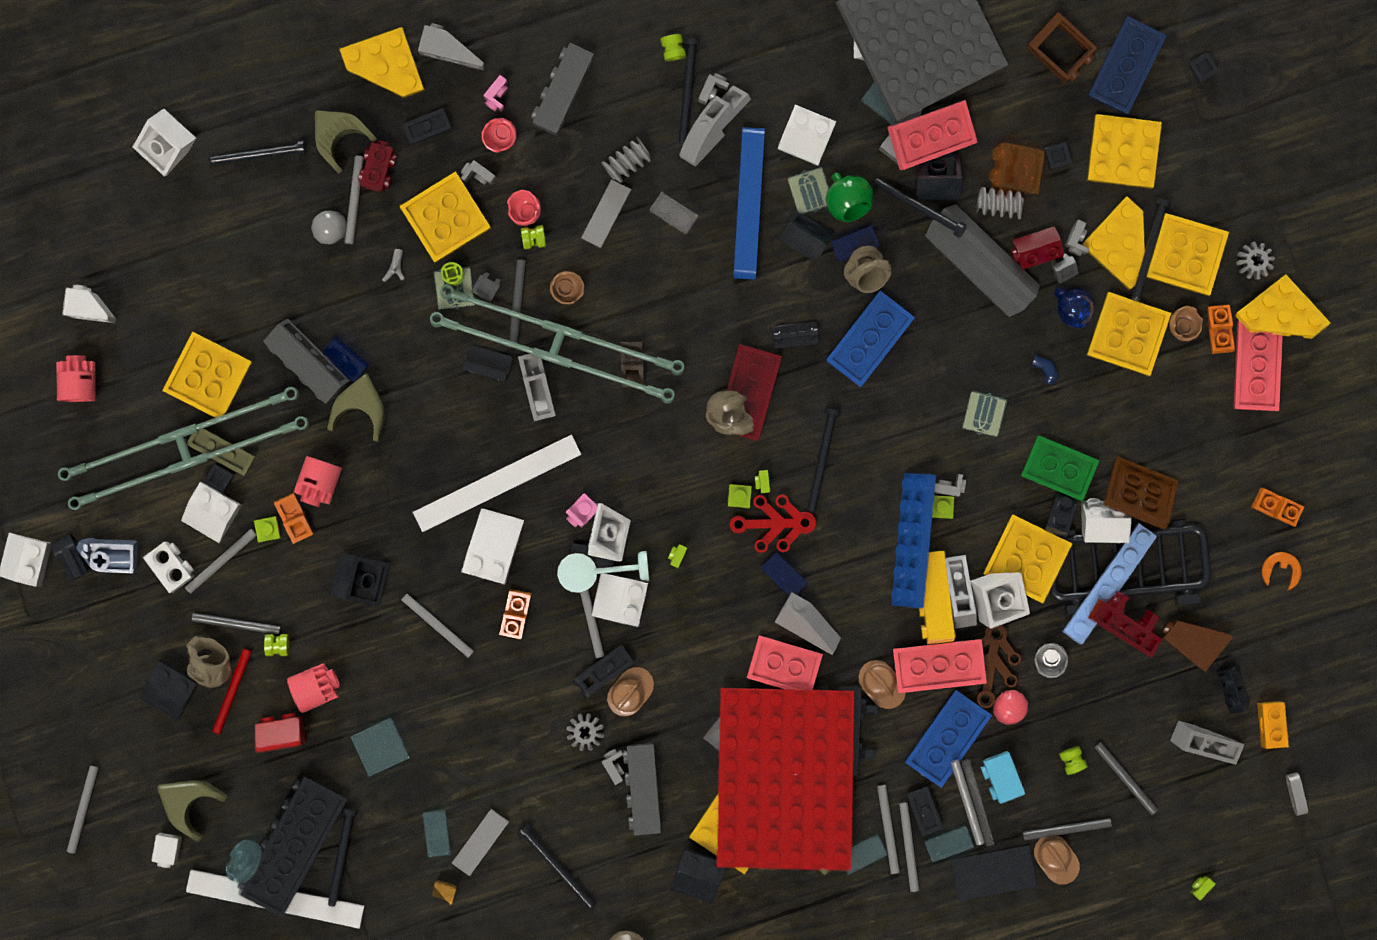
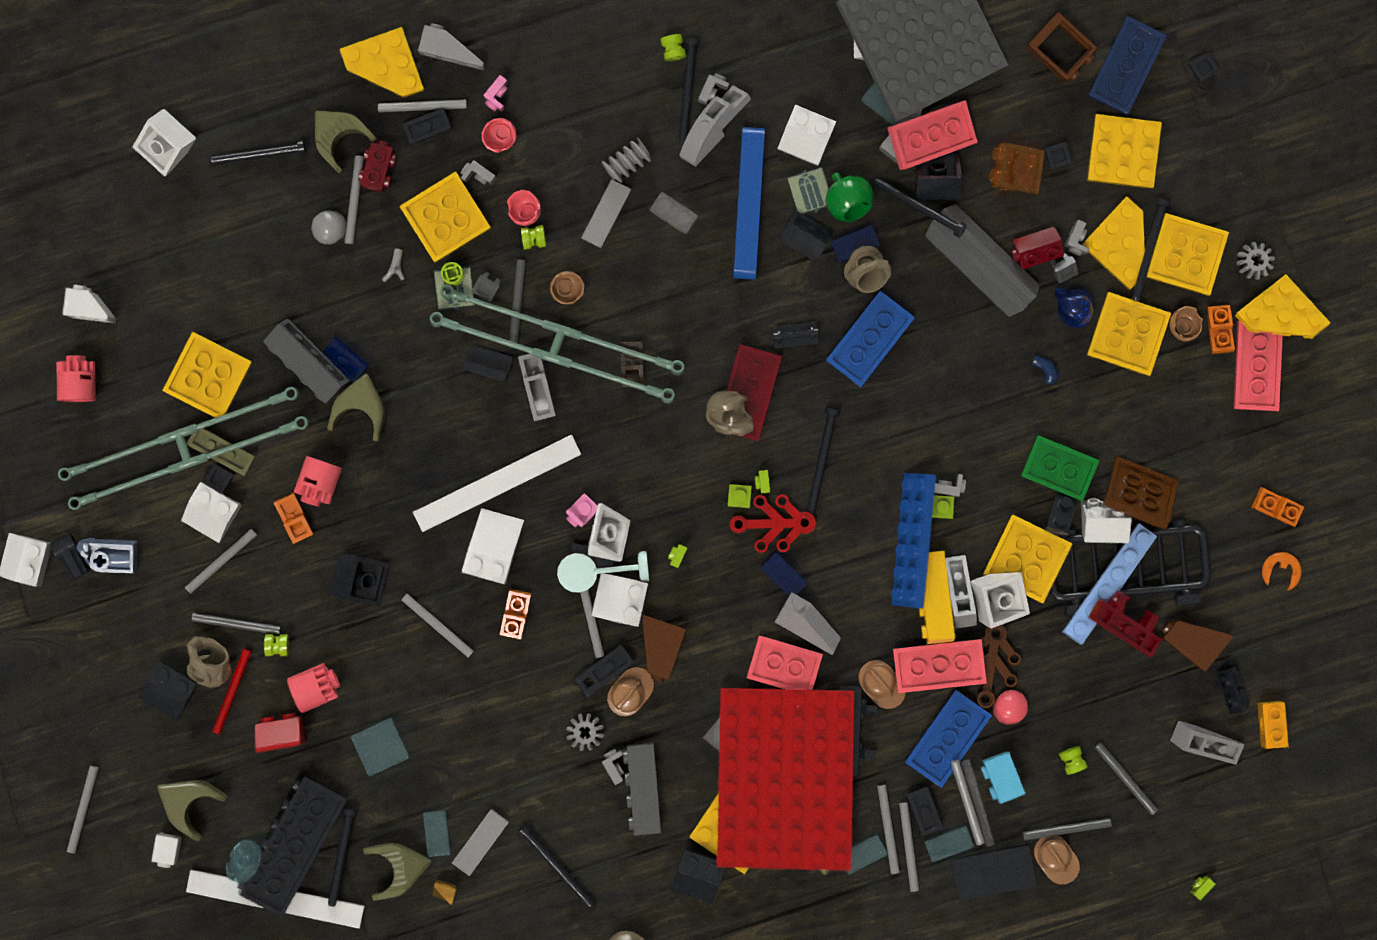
(165, 571): white brick -> none
(267, 529): lime plate -> none
(406, 864): none -> olive animal
(424, 105): none -> light grey bar
(563, 89): dark grey brick -> none
(661, 646): none -> reddish brown slope
(984, 413): clear light blue piece -> none
(1000, 202): light grey piece -> none
(1051, 660): light grey hair -> none
(1296, 794): light grey beam -> none

